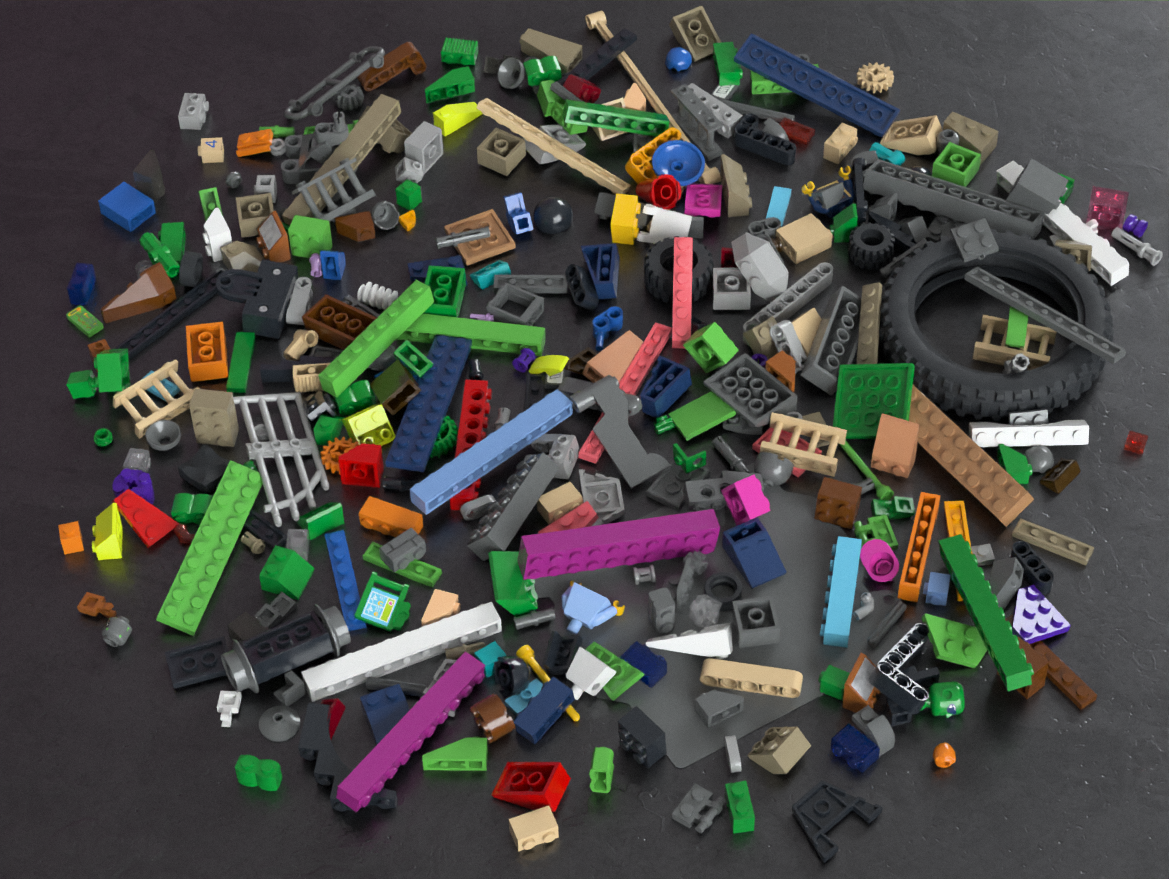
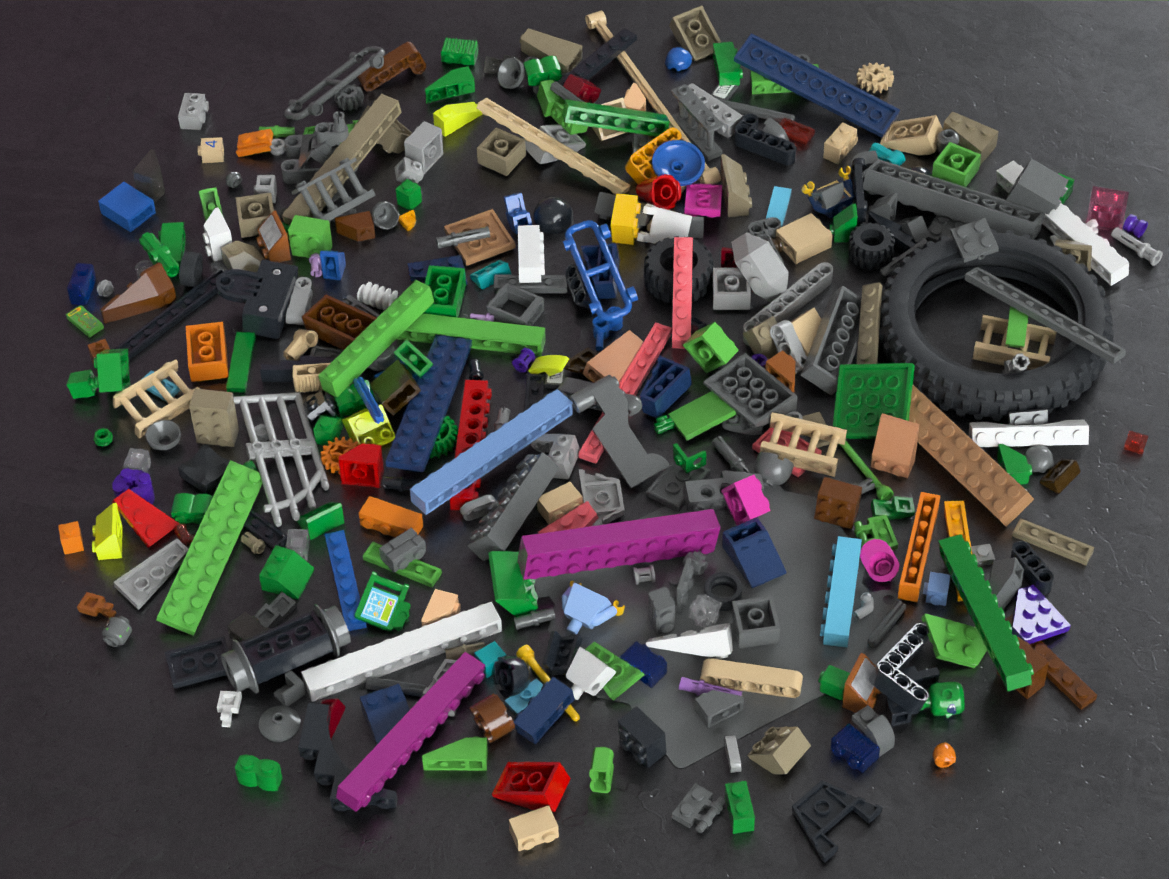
(105, 288): none -> light grey plate
(149, 575): none -> light grey wing
(368, 400): none -> blue axle
(530, 254): none -> white brick
(628, 295): none -> blue bar
(701, 687): none -> medium lavender pin

